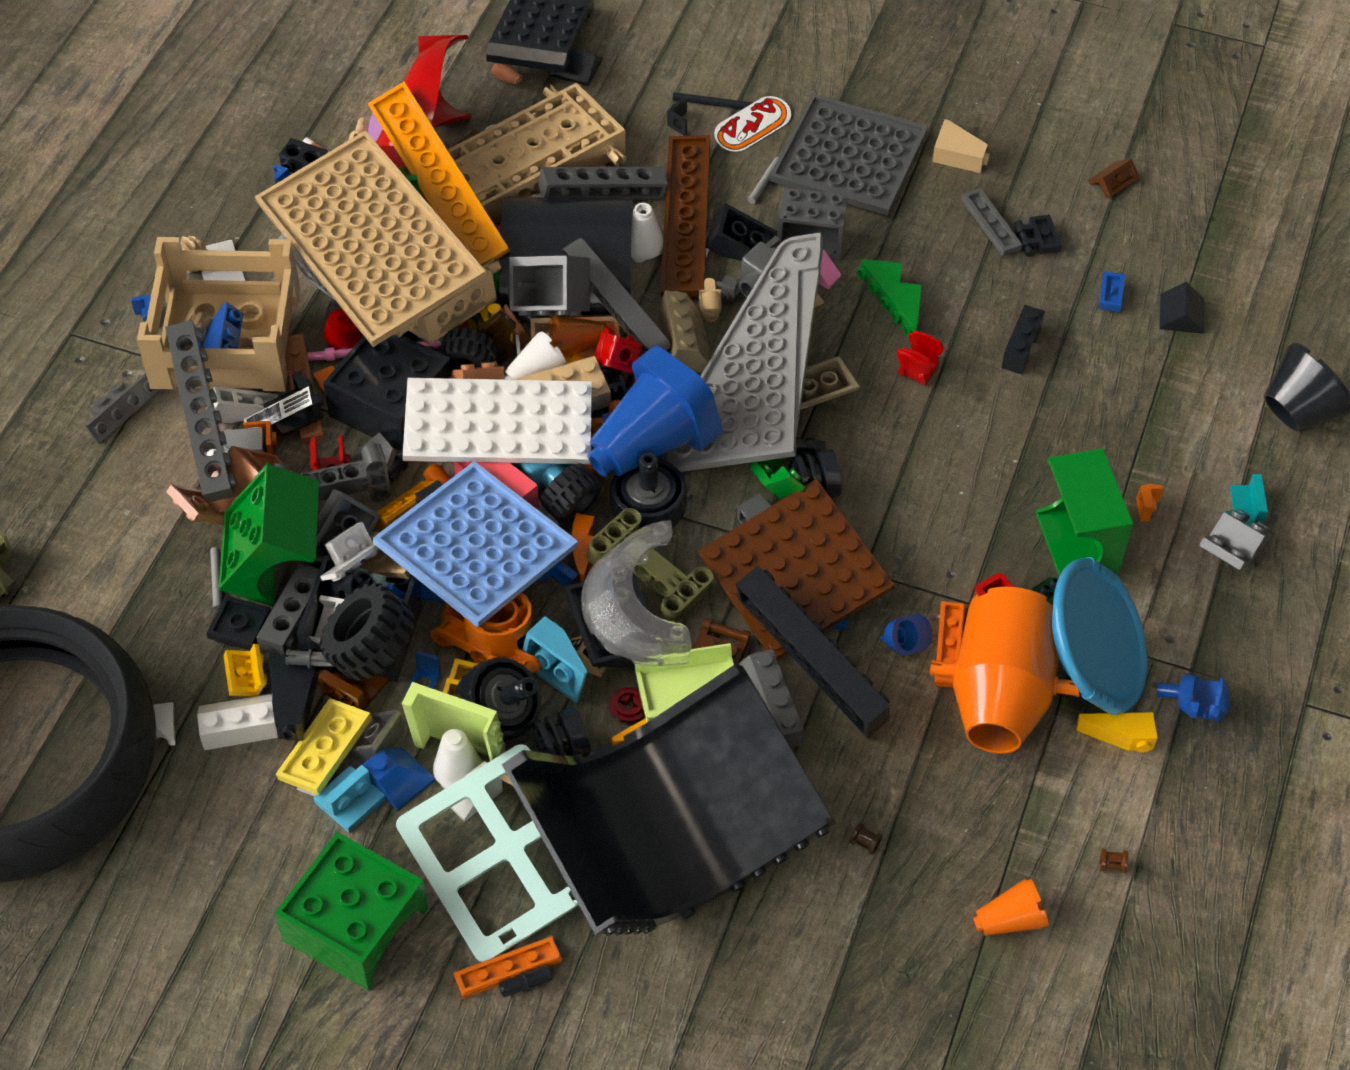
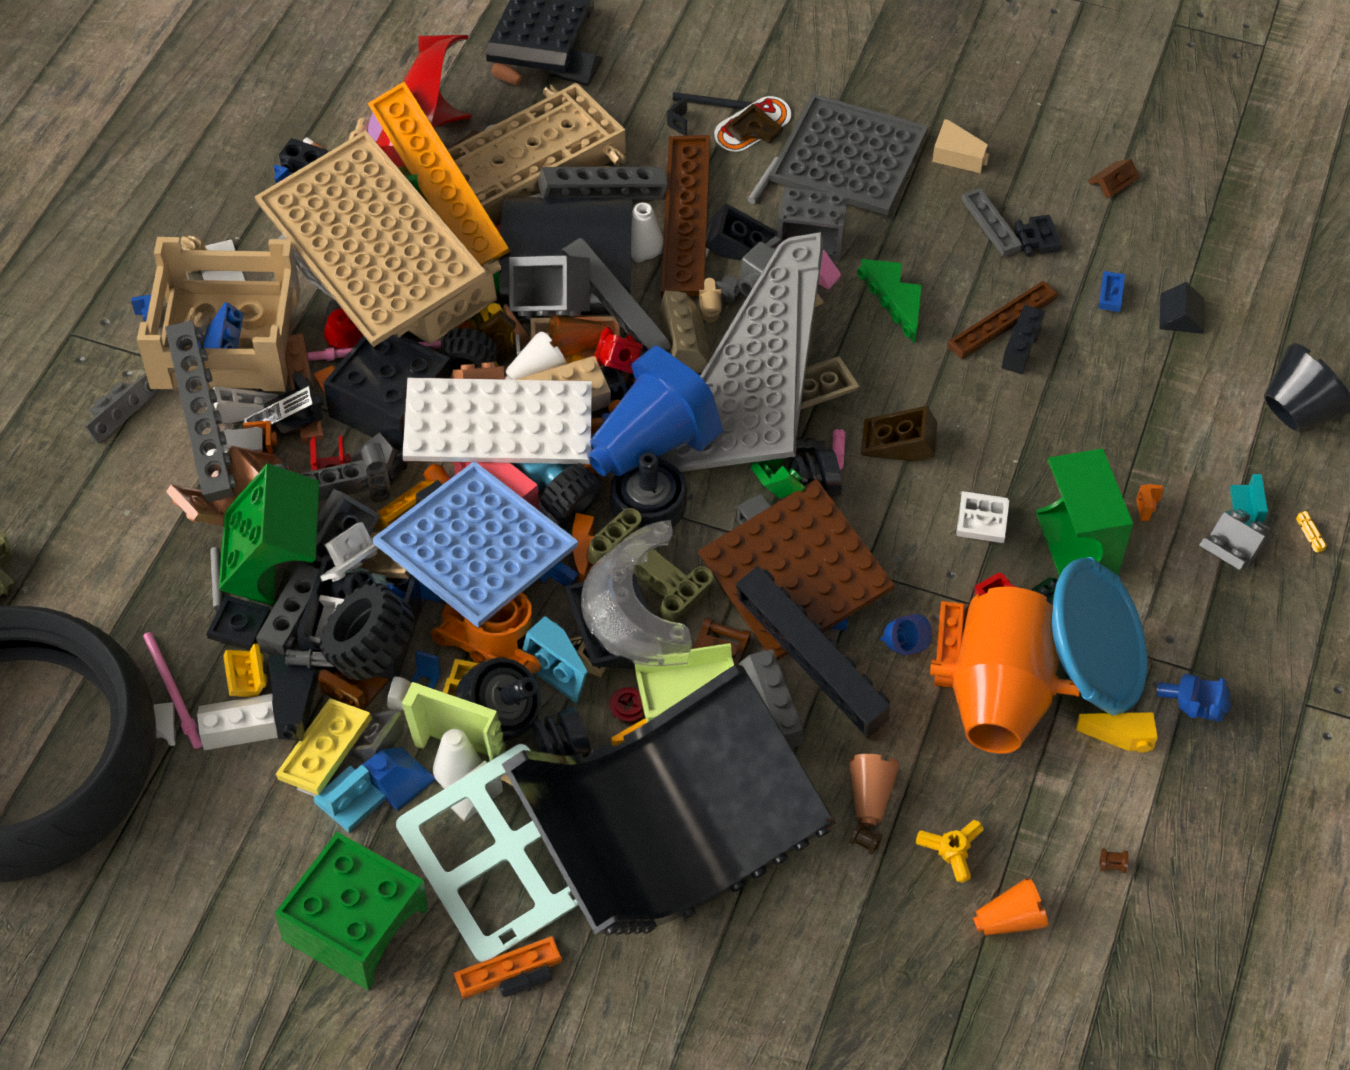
(188, 724): none -> bright pink bar
(397, 693): none -> white brick
(754, 124): none -> dark brown tile
(839, 446): none -> bright pink axle
(872, 786): none -> nougat cone
(901, 435): none -> dark brown slope
(922, 359): red piece -> none
(959, 840): none -> yellow bush
(982, 517): none -> white bracket
(1000, 320): none -> reddish brown tile
(1311, 532): none -> yellow axle

